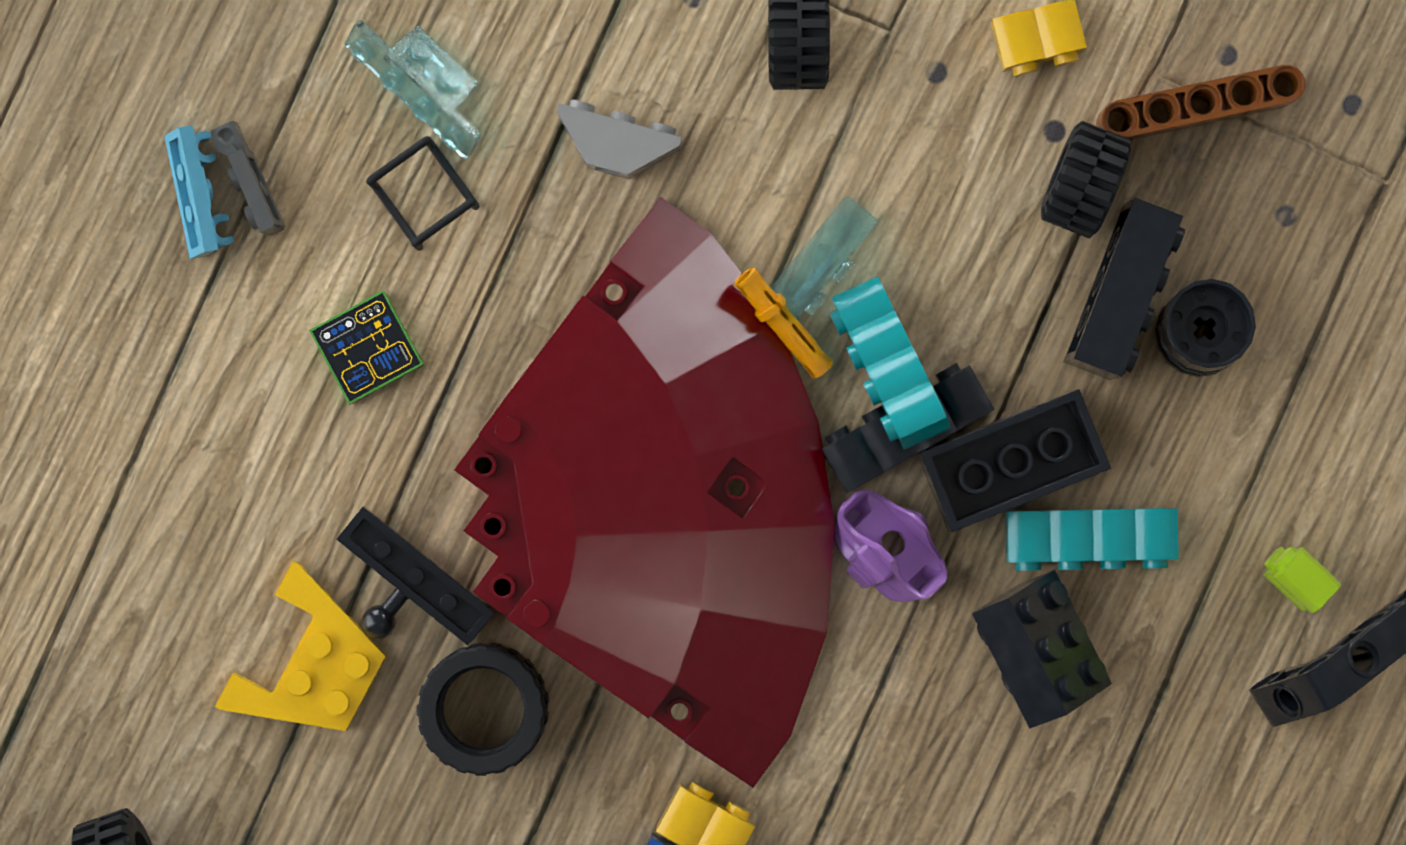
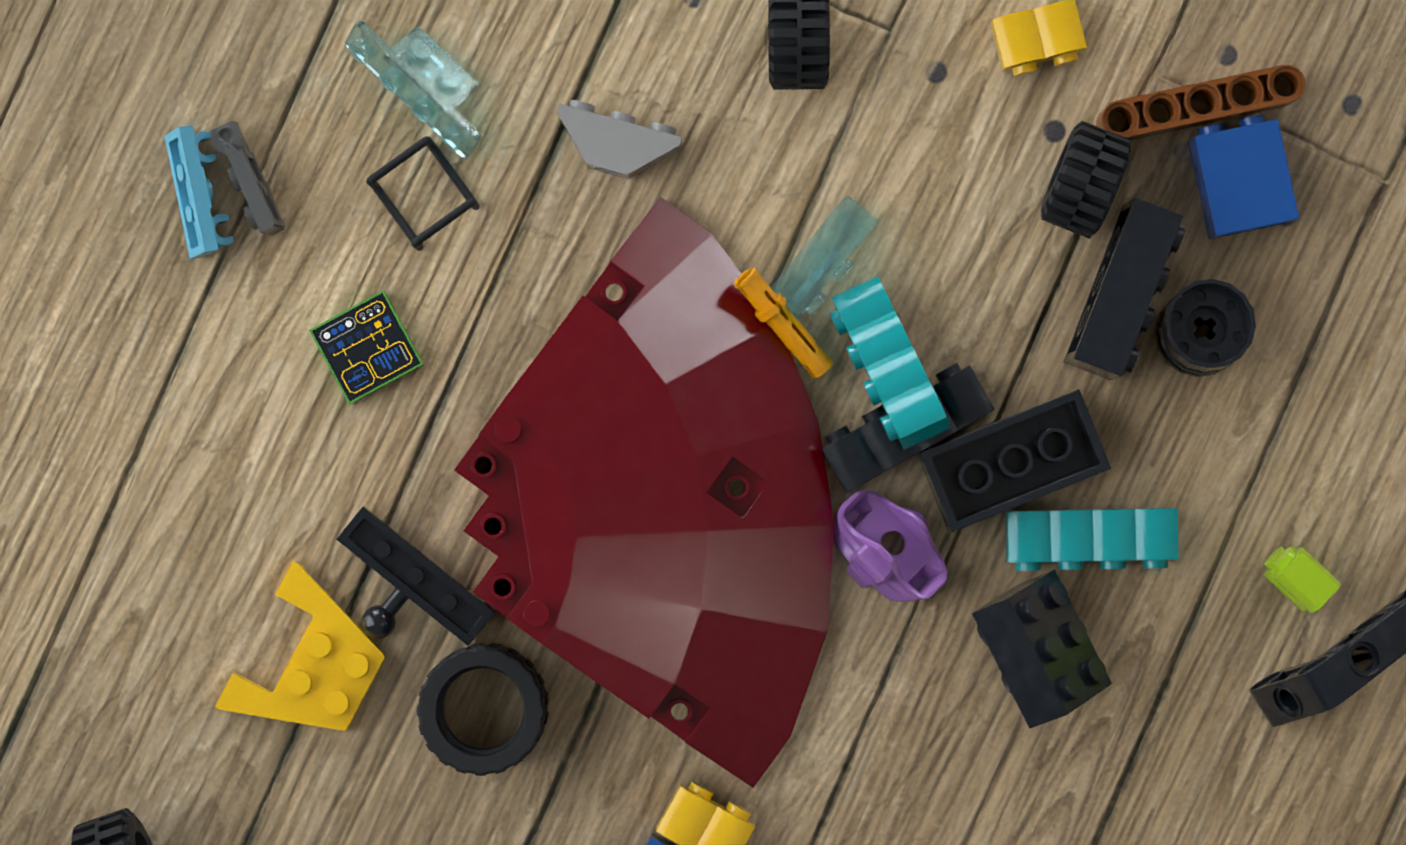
(1242, 177): none -> blue brick

